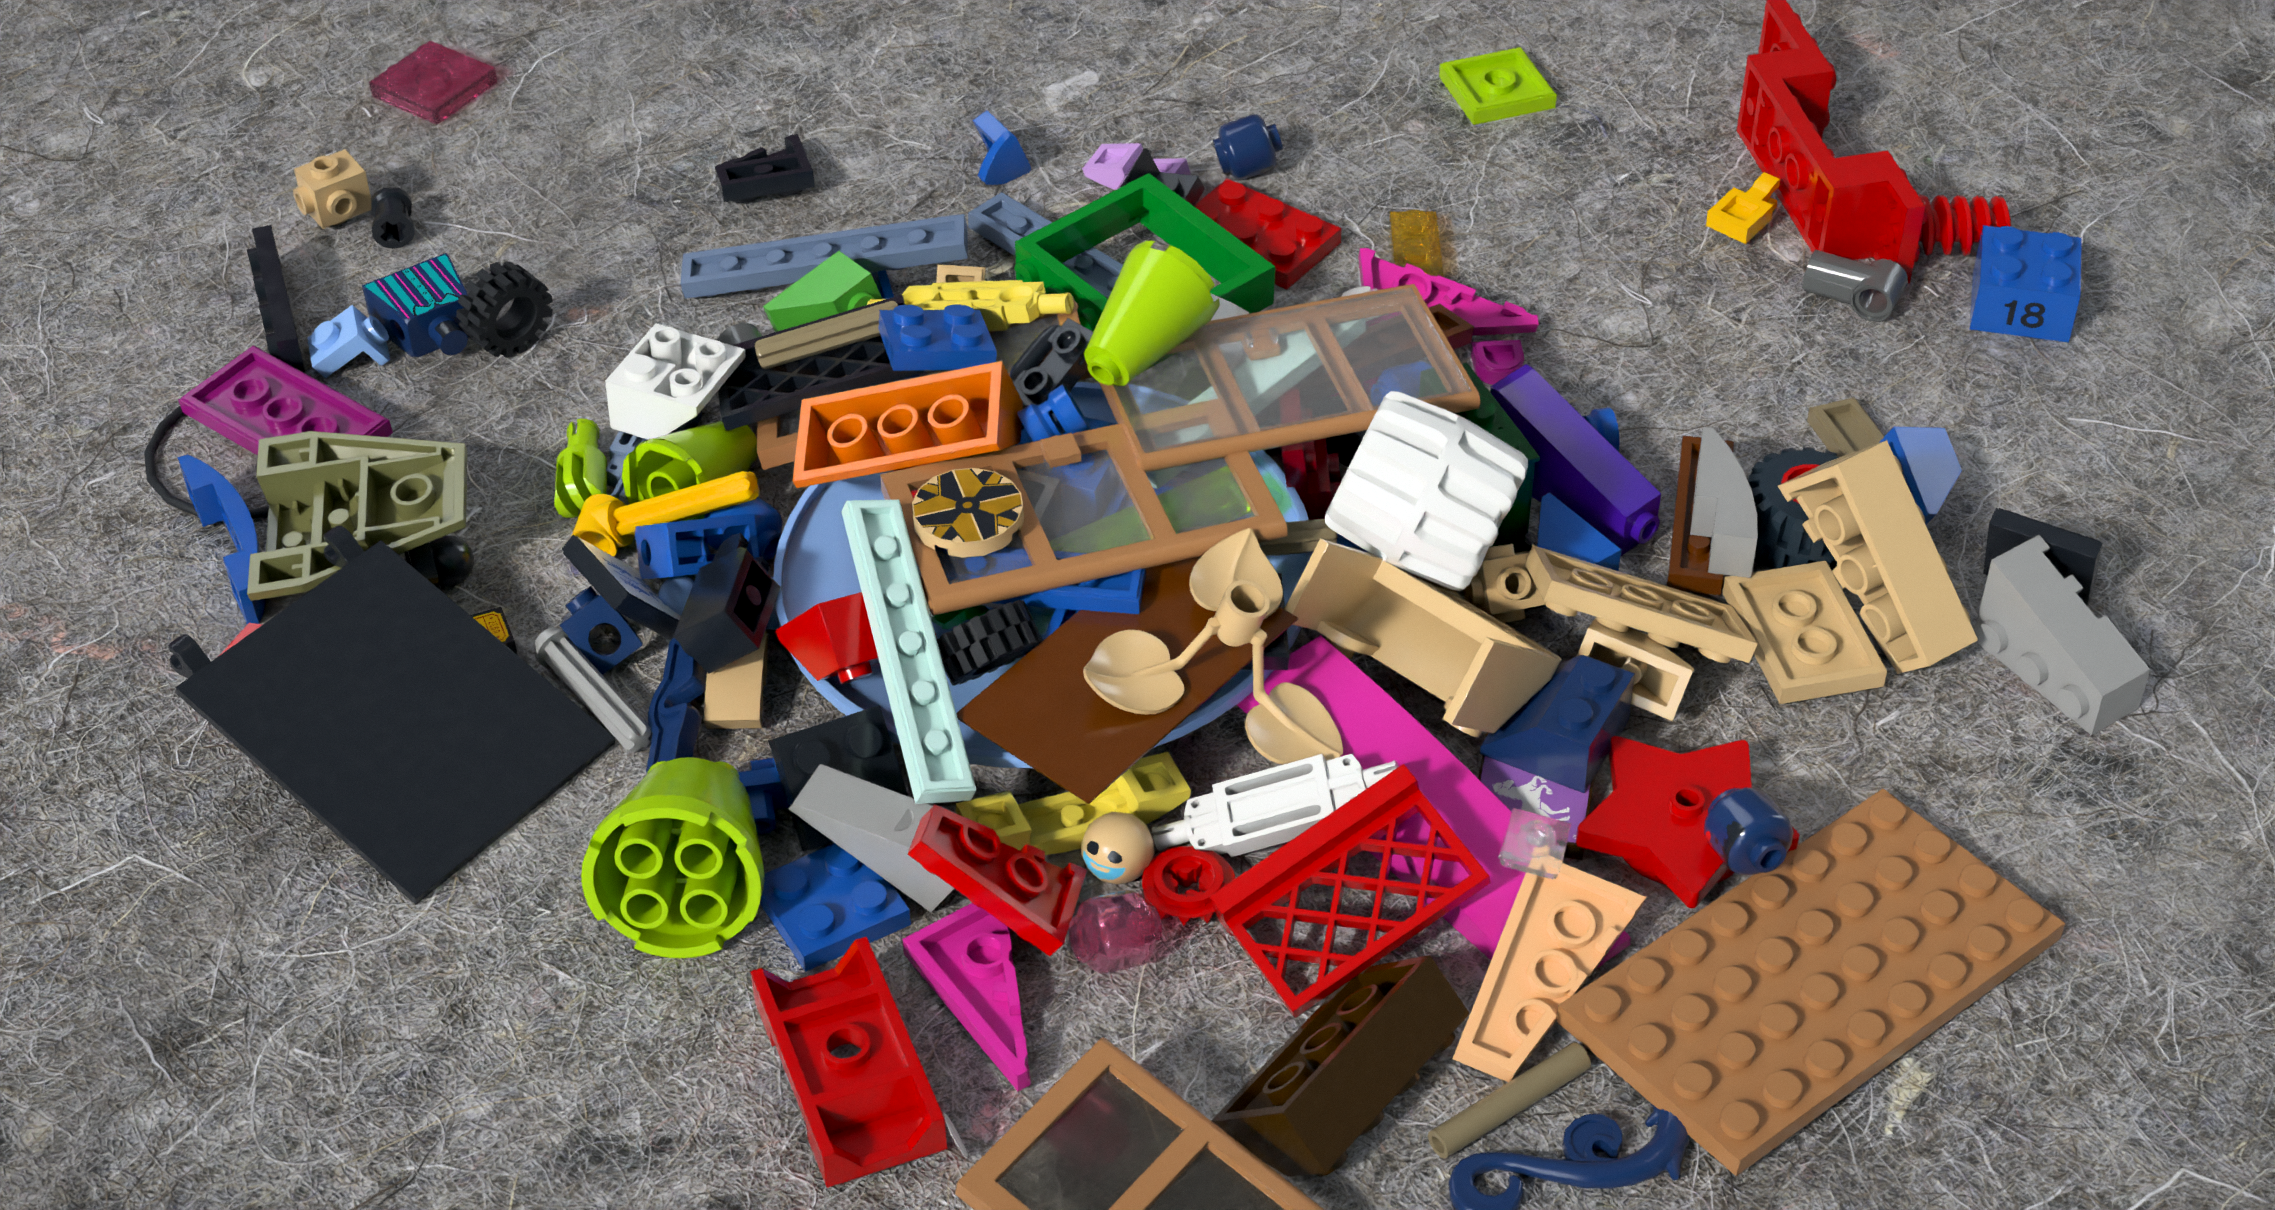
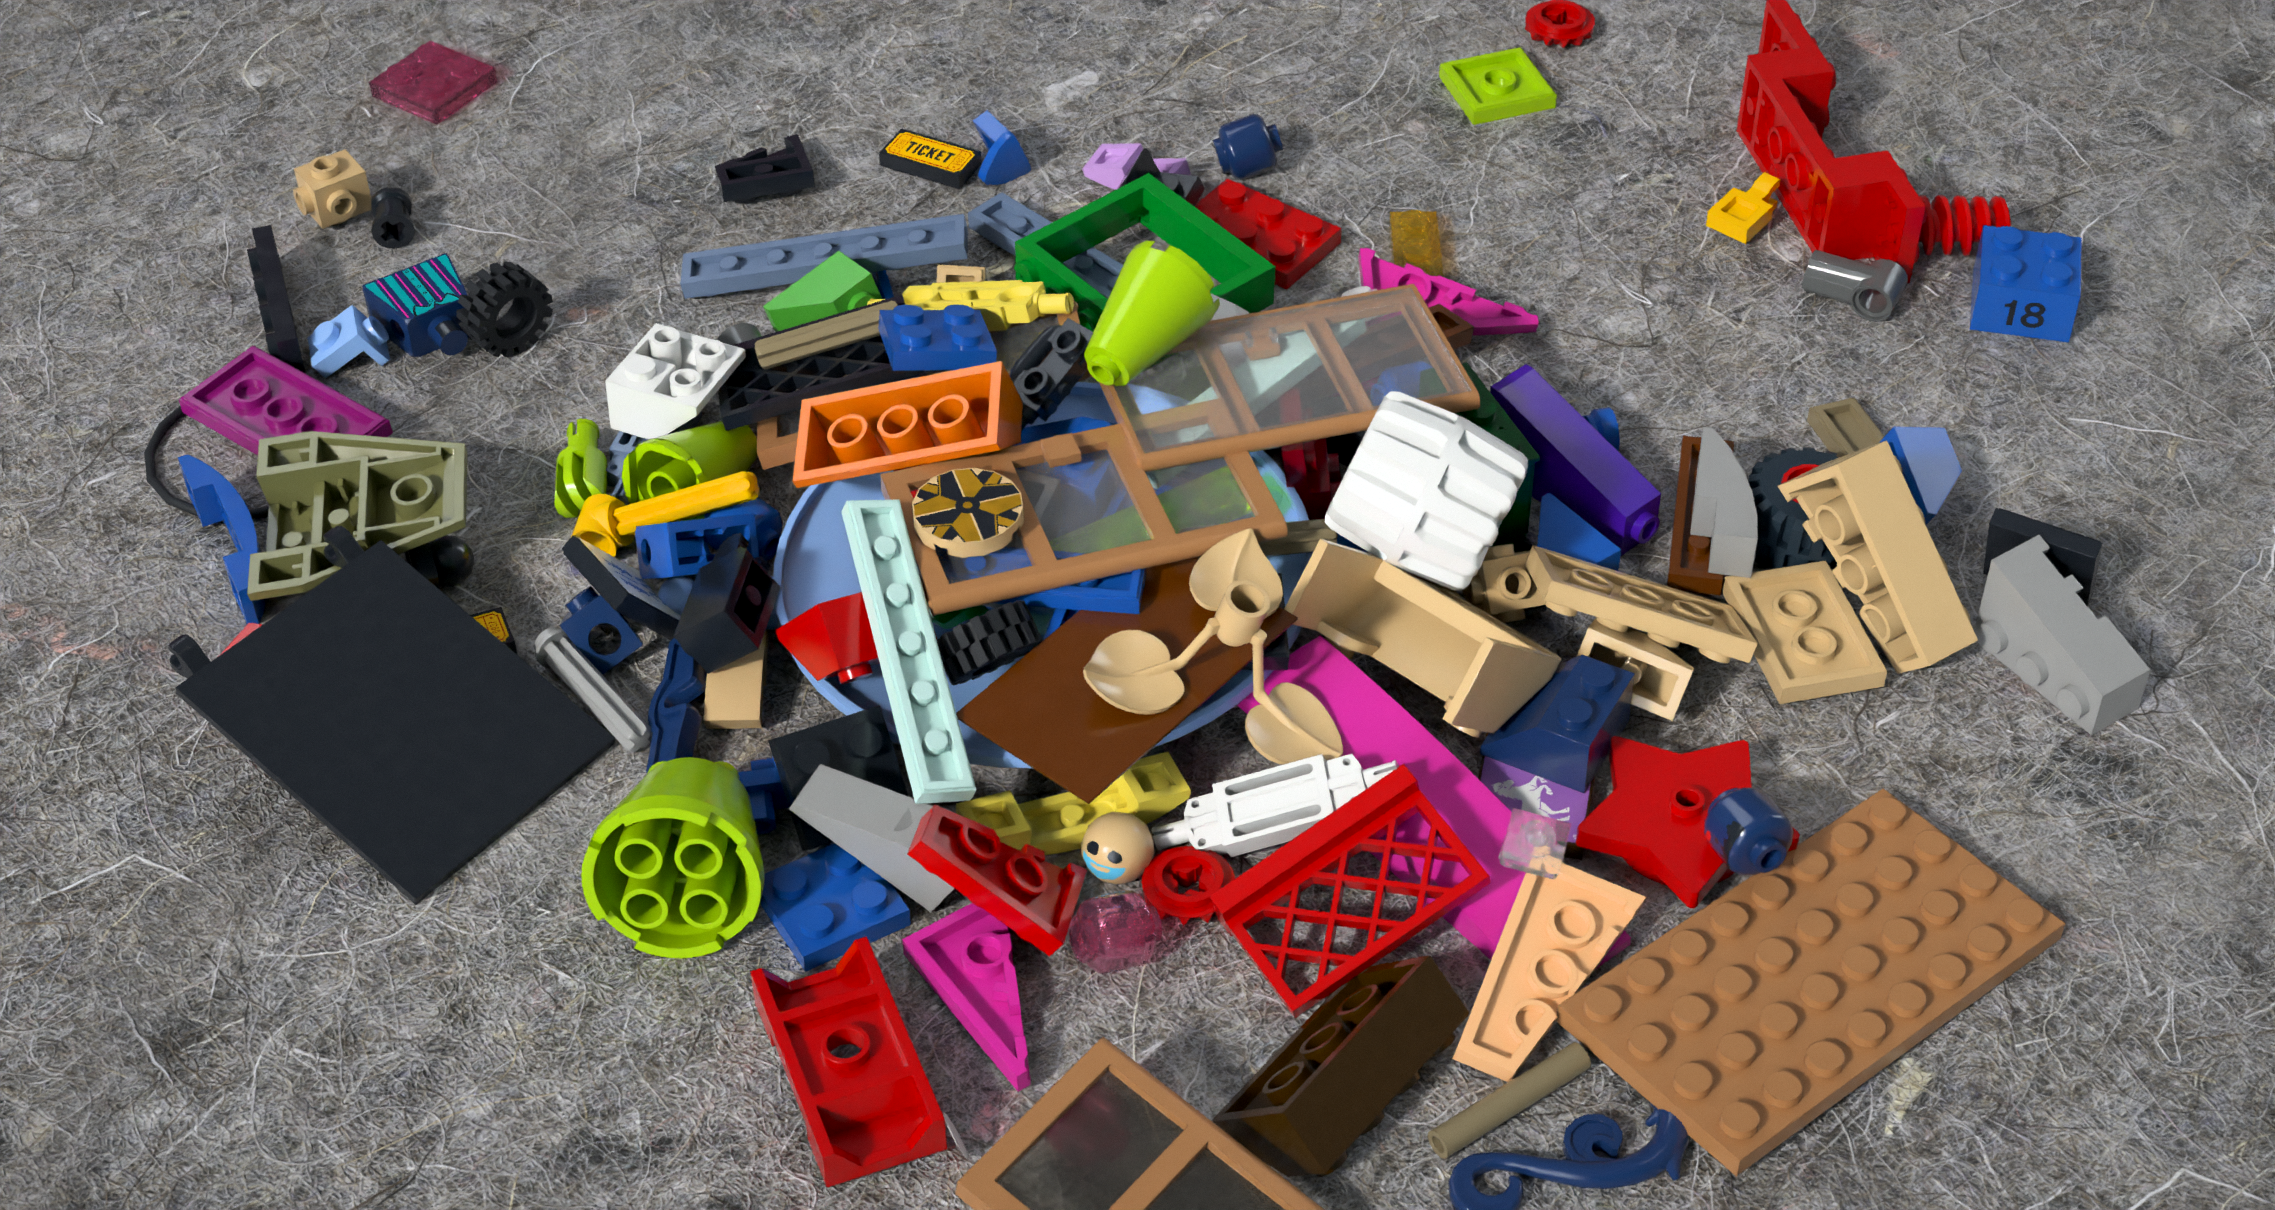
(930, 158): none -> tile
(1040, 422): blue wheel -> none
(1496, 359): magenta tile -> none
(1547, 20): none -> red gear

